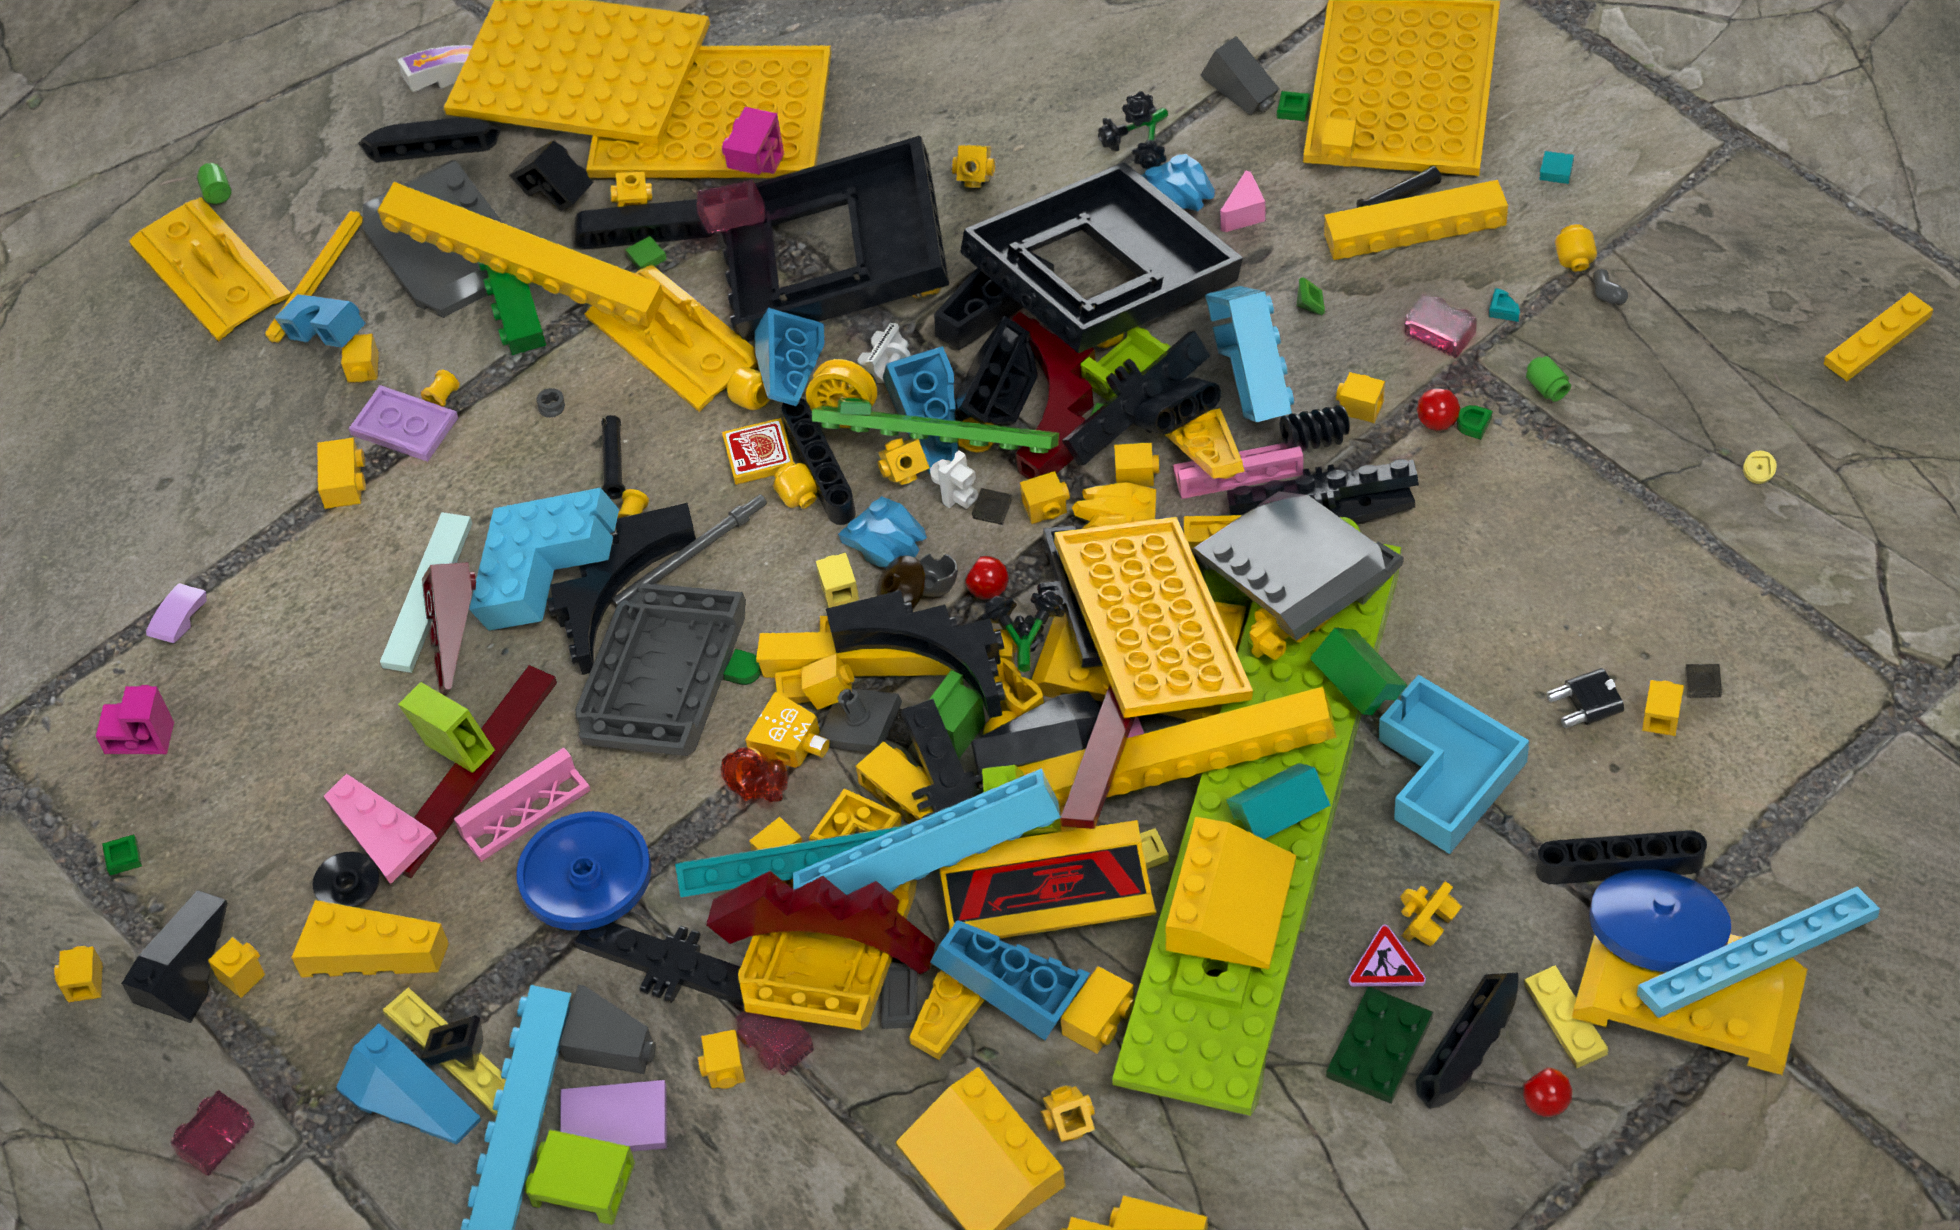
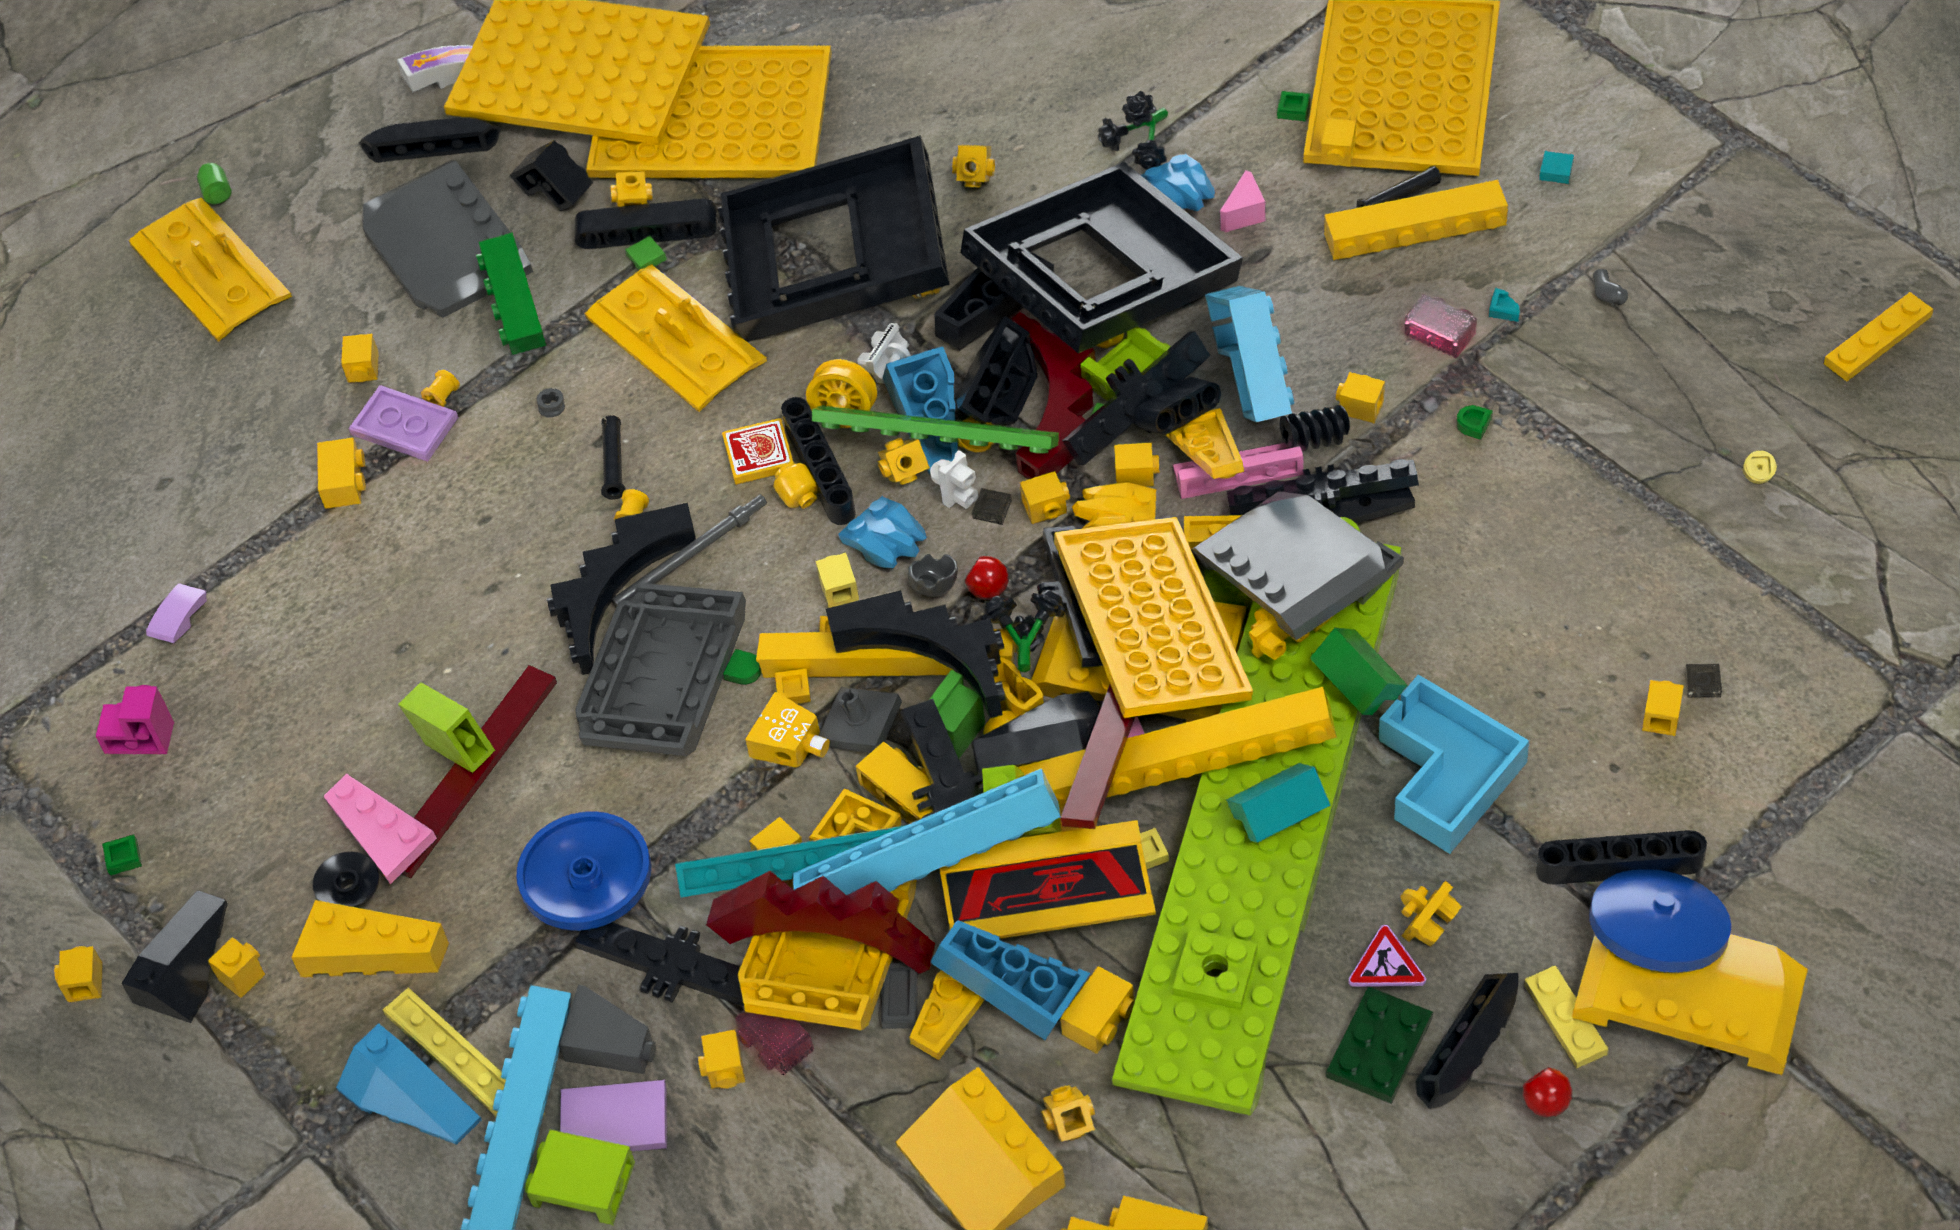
(212, 1132): clear pink brick -> none
(320, 267): yellow axle -> none
(330, 318): dark azure arch -> none
(412, 624): light aqua tile -> none
(447, 602): wedge -> none
(457, 1041): black slope -> none
(490, 813): bright pink fence -> none
(521, 254): yellow brick -> none
(529, 544): medium azure piece -> none
(730, 206): clear pink brick -> none
(747, 389): yellow head -> none
(754, 142): dark pink brick -> none
(754, 775): clear red hair -> none
(787, 353): dark azure wedge -> none
(825, 680): yellow brick -> none
(854, 406): green tile -> none
(905, 575): dark brown dish -> none
(1229, 895): yellow slope -> none
(1240, 77): dark grey slope -> none
(1310, 297): bright green slope -> none
(1438, 409): red piece -> none
(1548, 378): bright green brick -> none
(1576, 247): yellow head -> none
(1592, 696): black piece -> none
(1757, 952): medium azure plate -> none

